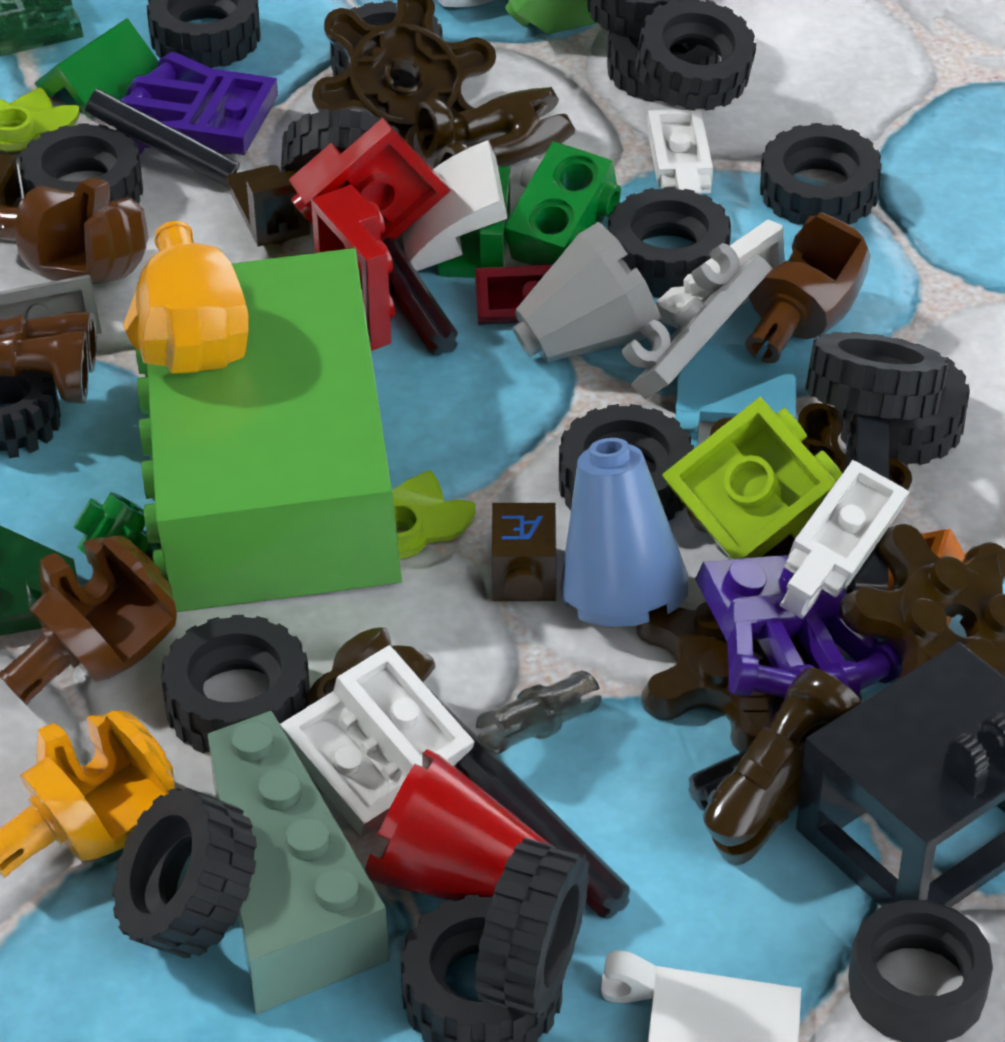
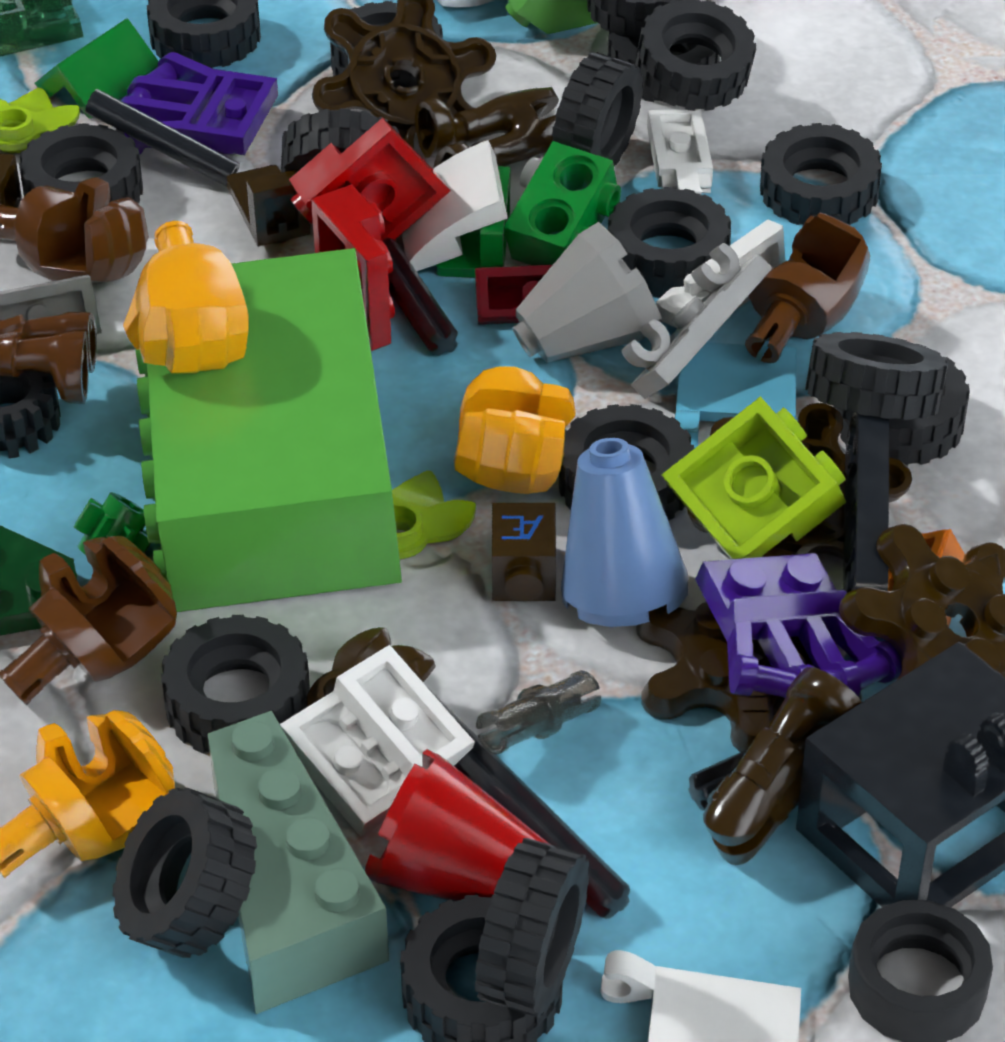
(512, 430): none -> light orange piece
(600, 106): none -> black tyre
(840, 536): white hinge -> none

